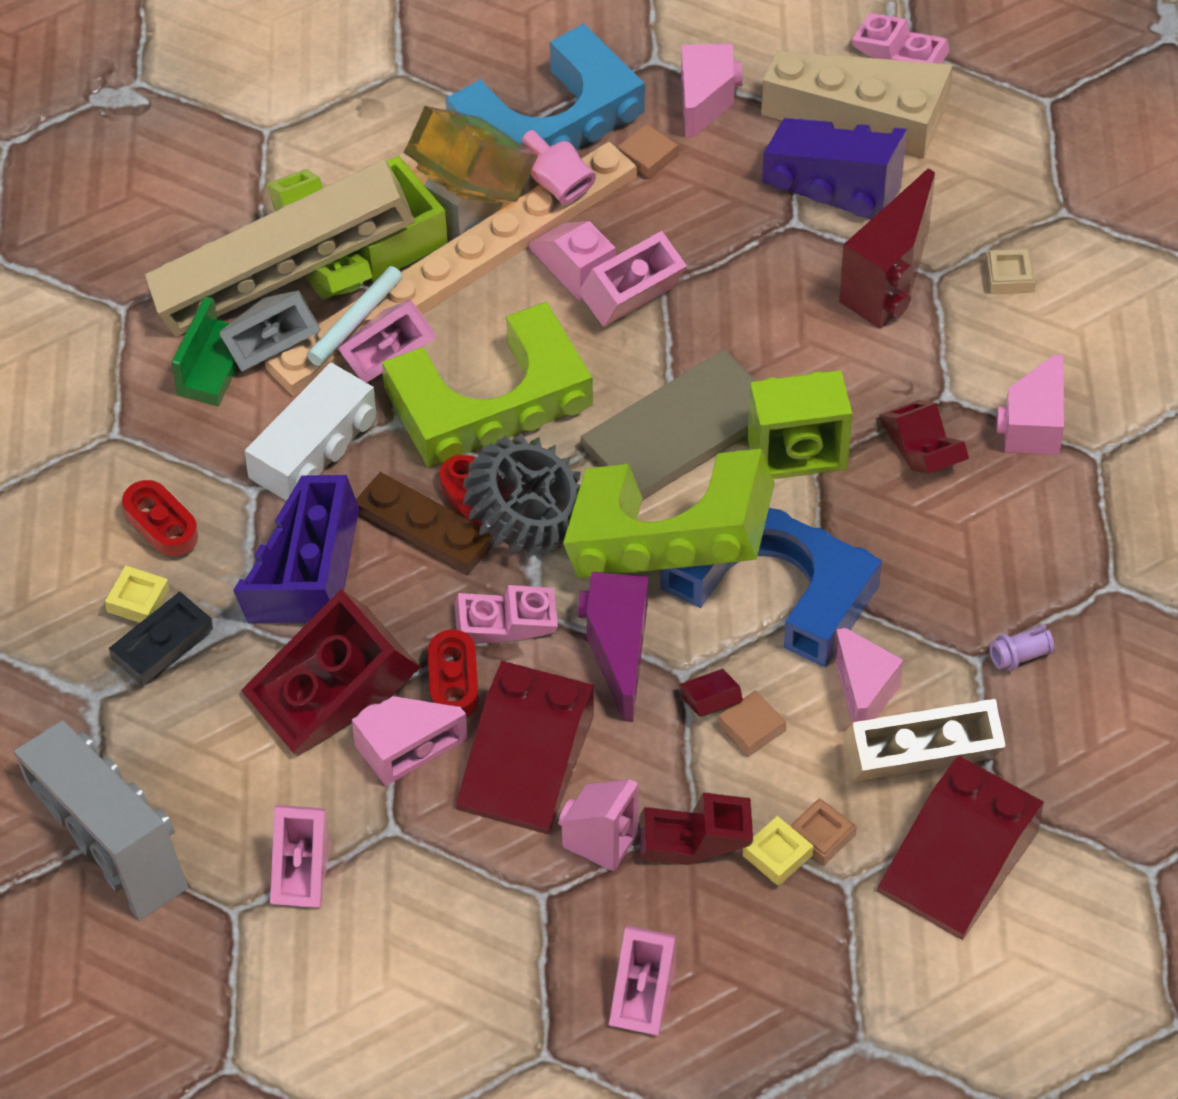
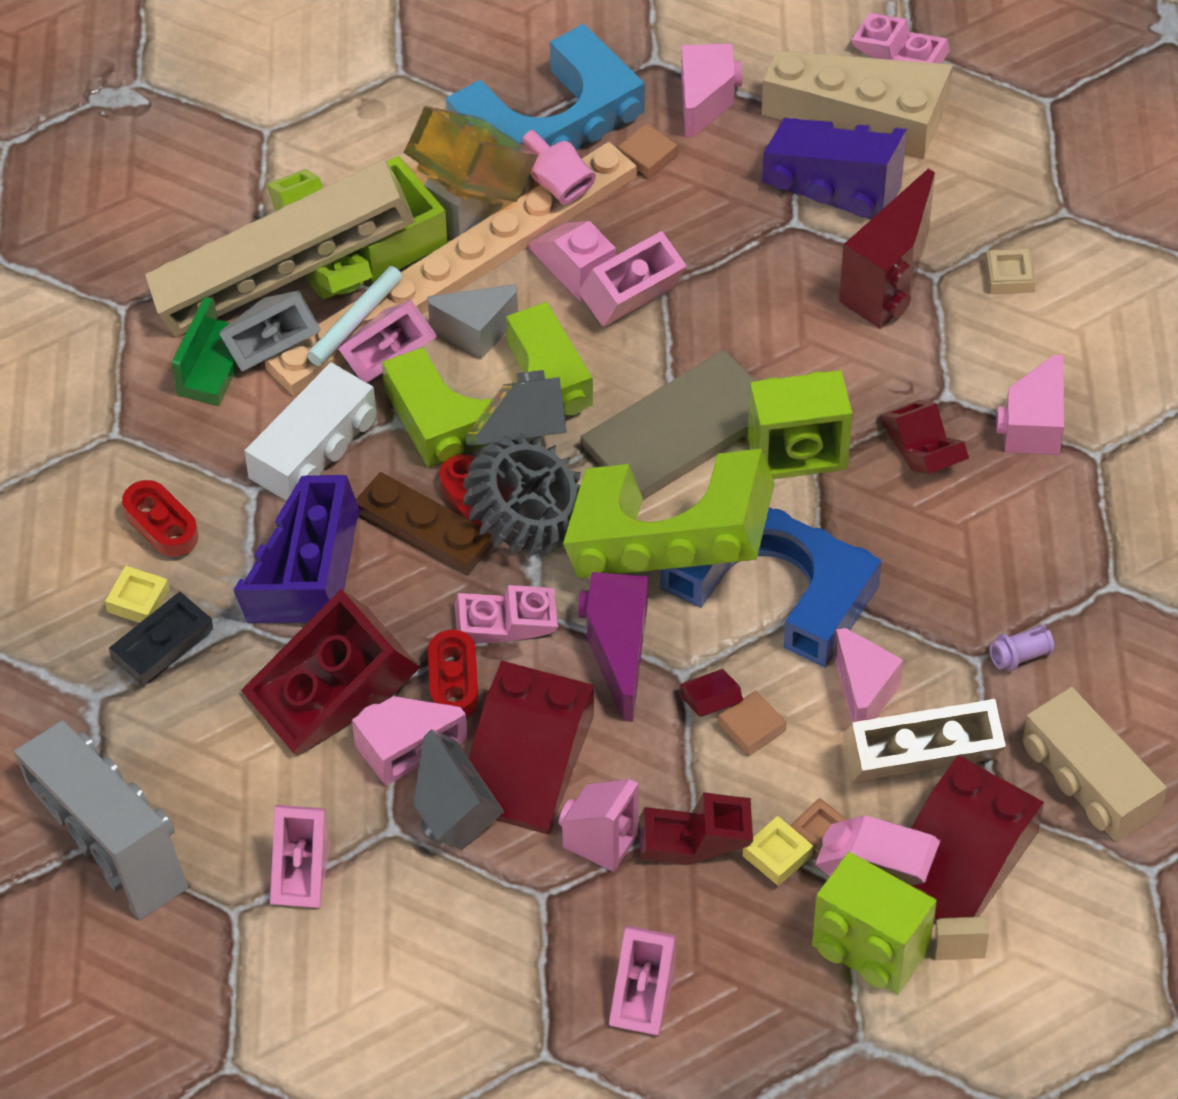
(452, 793): none -> dark grey slope
(473, 317): none -> light grey slope
(524, 407): none -> dark grey slope
(873, 923): none -> lime brick
(888, 846): none -> bright pink slope
(961, 938): none -> tan tile
(1093, 765): none -> tan brick

